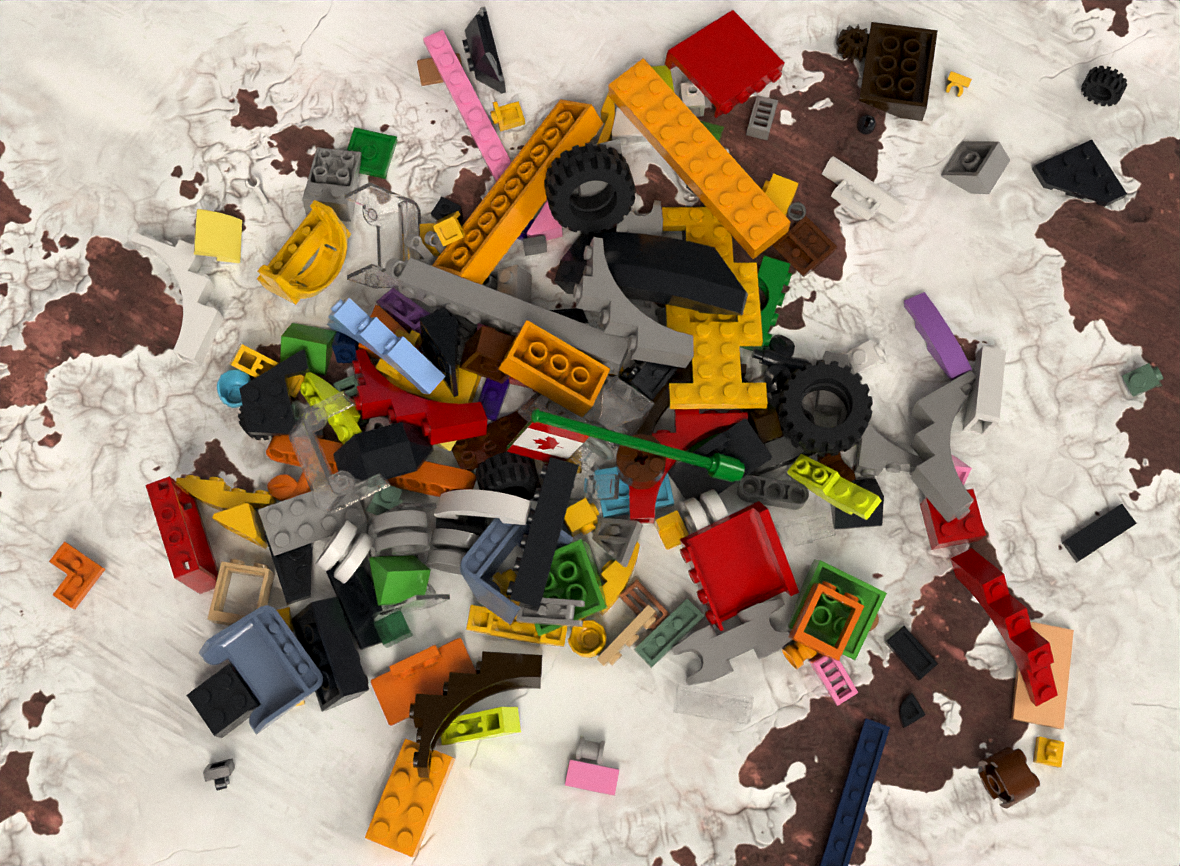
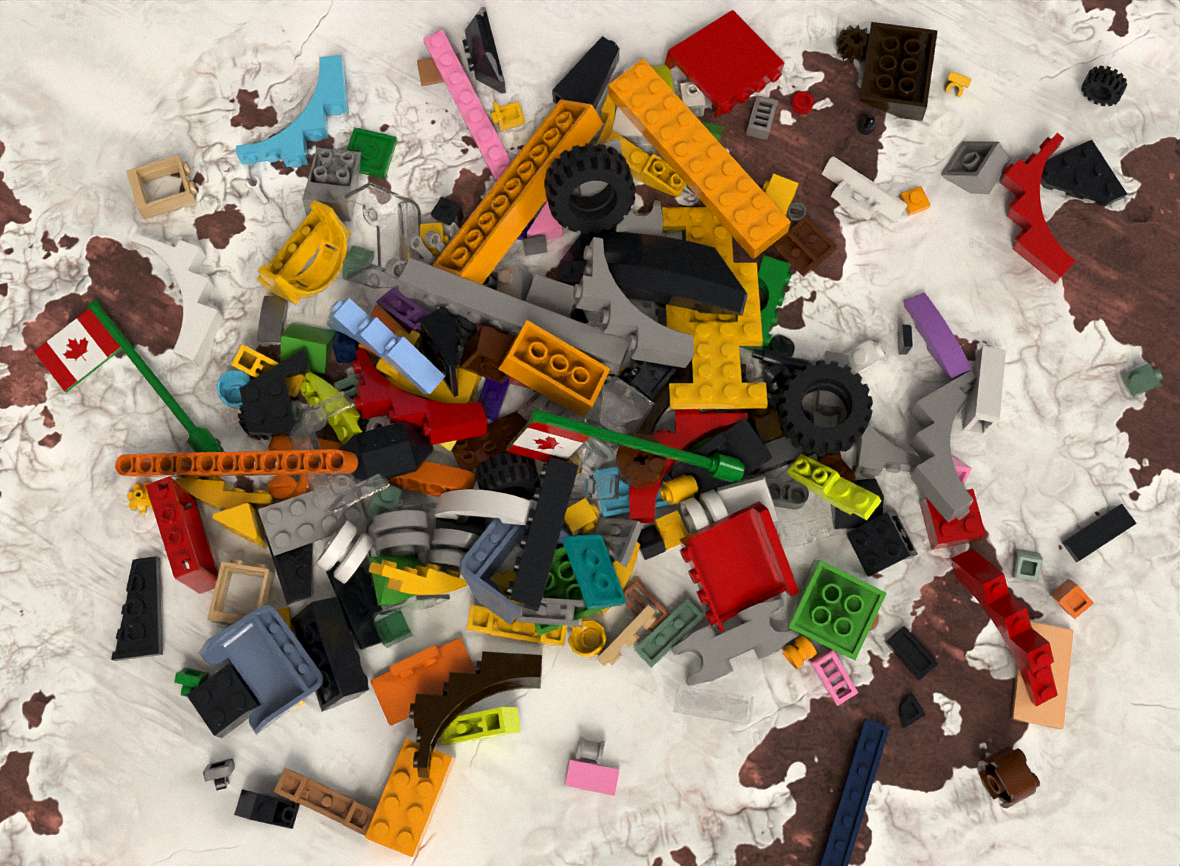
(81, 574): orange plate -> none
(92, 342): none -> flag
(139, 498): none -> yellow plant
(142, 613): none -> black wing
(156, 170): none -> tan window
(190, 679): none -> green tile
(201, 463): none -> orange beam
(218, 236): light yellow slope -> none
(266, 809): none -> black slope
(272, 319): none -> flat silver slope
(311, 125): none -> medium azure arch
(325, 801): none -> medium nougat slope
(356, 259): none -> sand green bracket
(420, 580): none -> yellow slope
(449, 229): yellow panel -> none
(552, 295): none -> light grey slope
(590, 75): none -> black slope
(594, 571): none -> teal tile
(649, 168): none -> yellow slope
(650, 542): none -> black slope
(678, 489): none -> yellow brick
(745, 493): none -> white tile
(798, 634): orange window -> none
(802, 102): none -> red tile
(881, 543): none -> black bracket
(905, 339): none -> black tile
(915, 200): none -> light orange plate
(1027, 564): none -> sand green slope
(1035, 241): none -> red arch
(1048, 752): yellow tile -> none
(1072, 598): none -> orange brick

